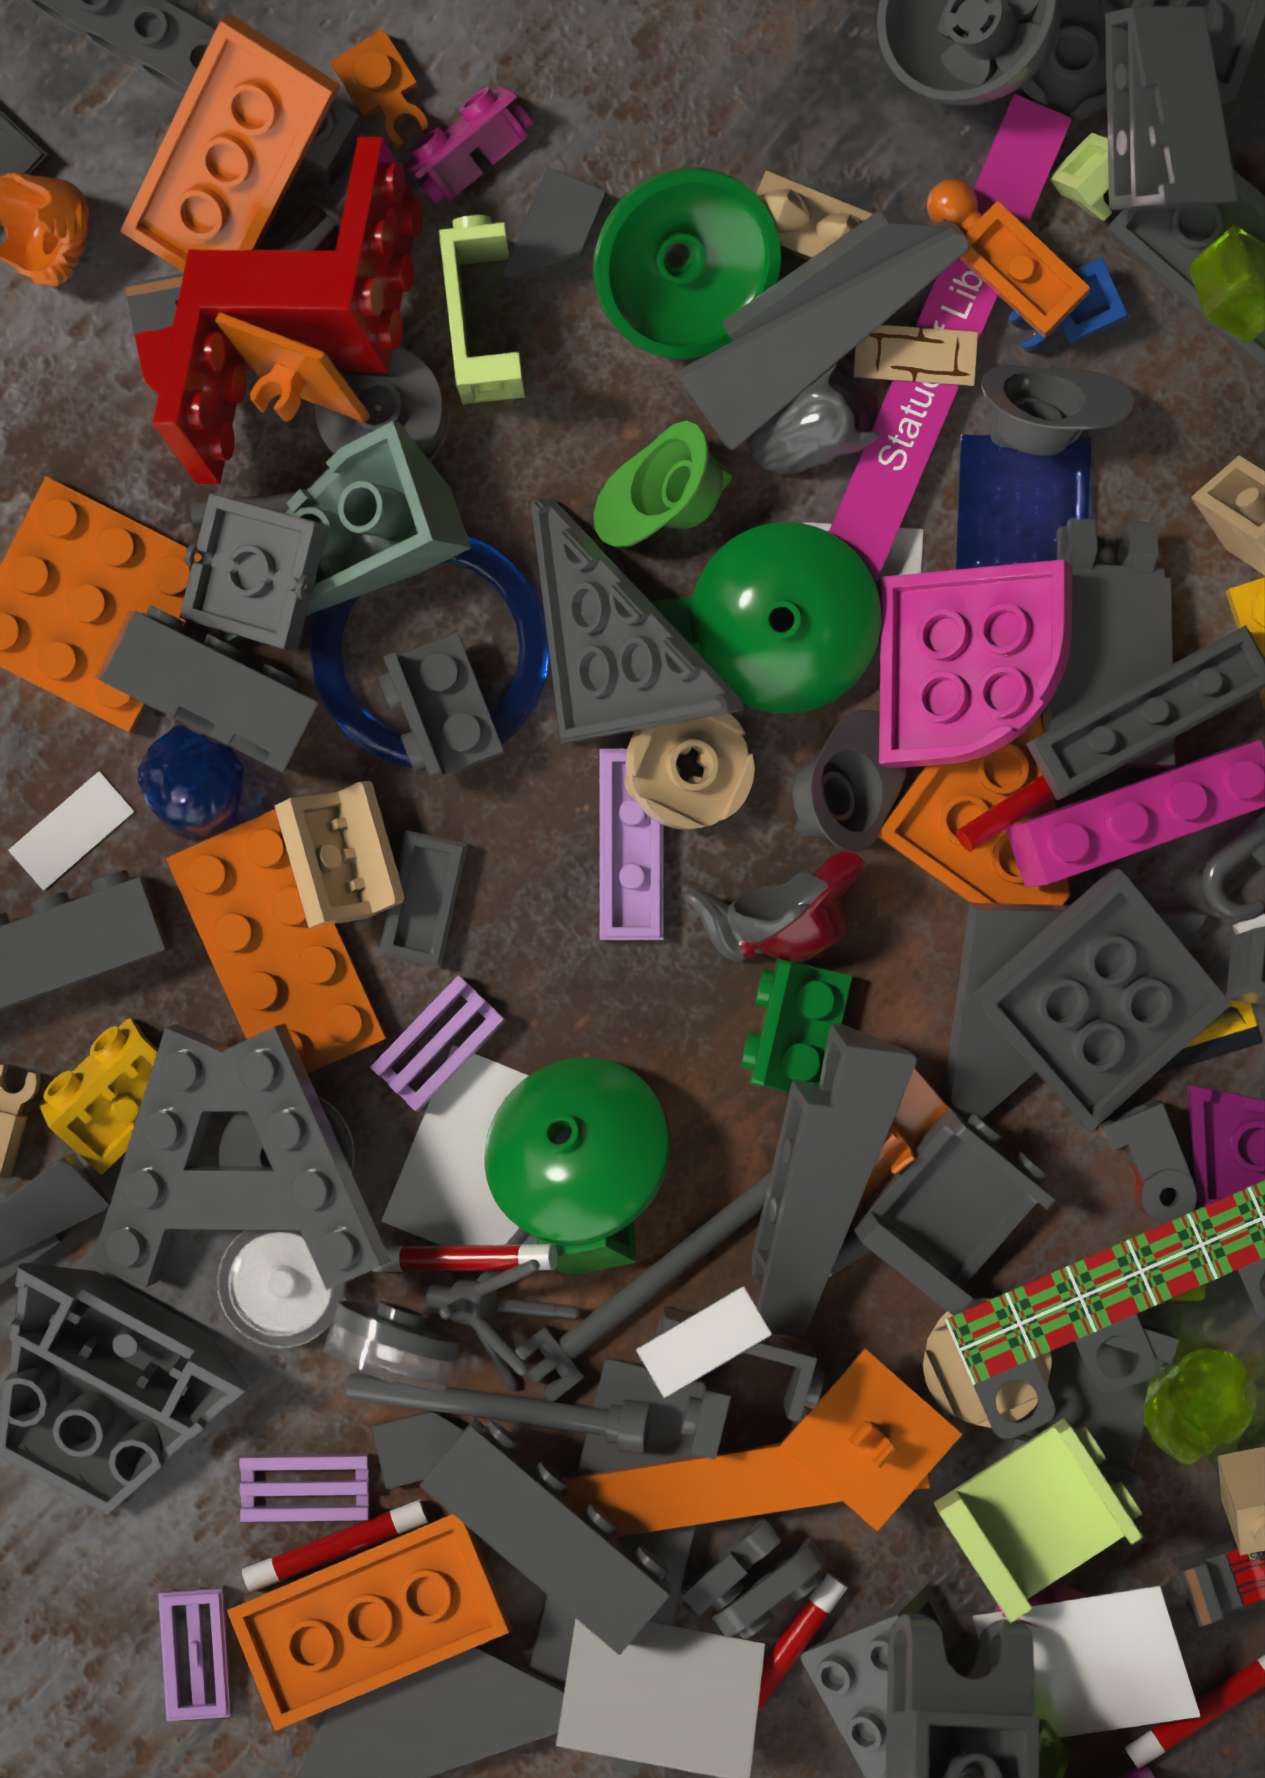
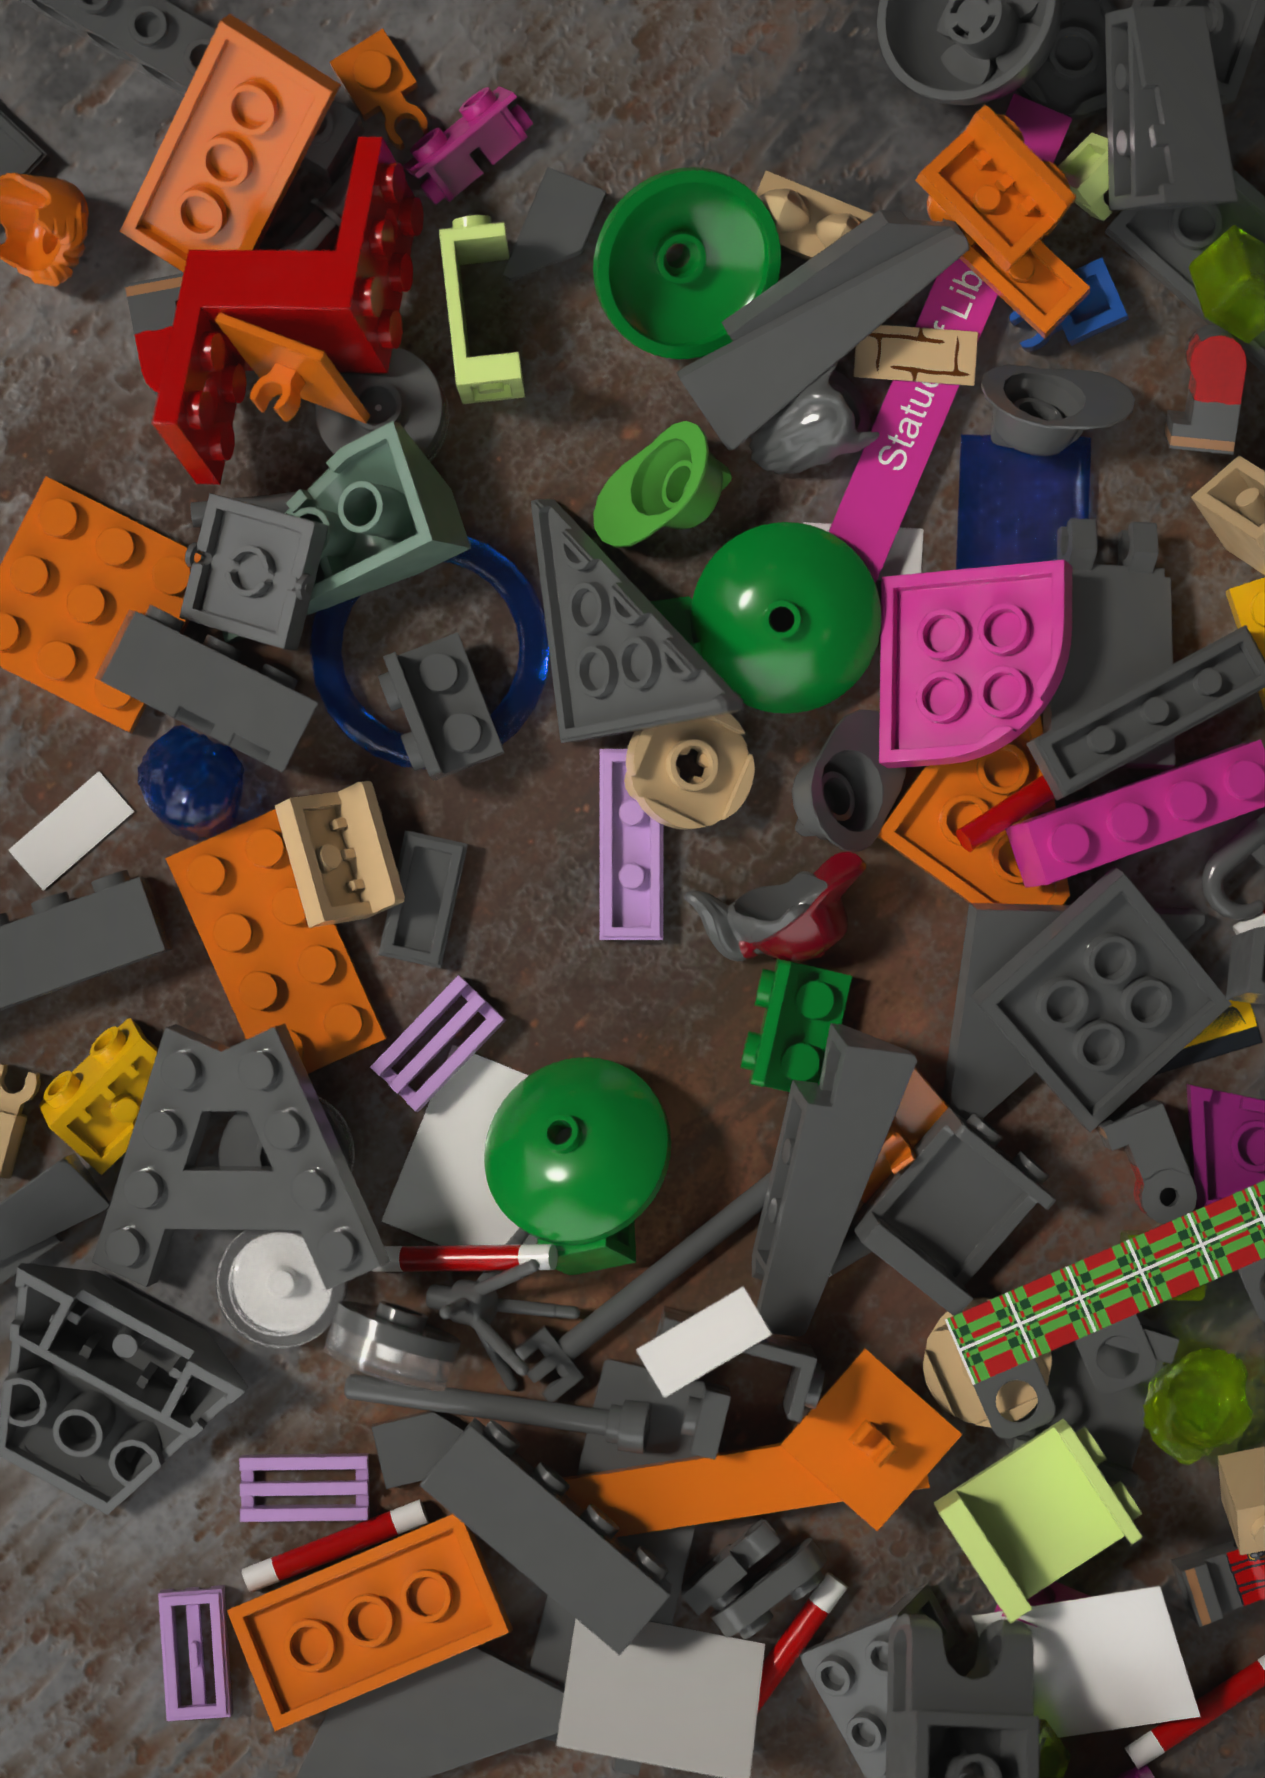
(998, 188): none -> orange bracket
(1213, 393): none -> leg

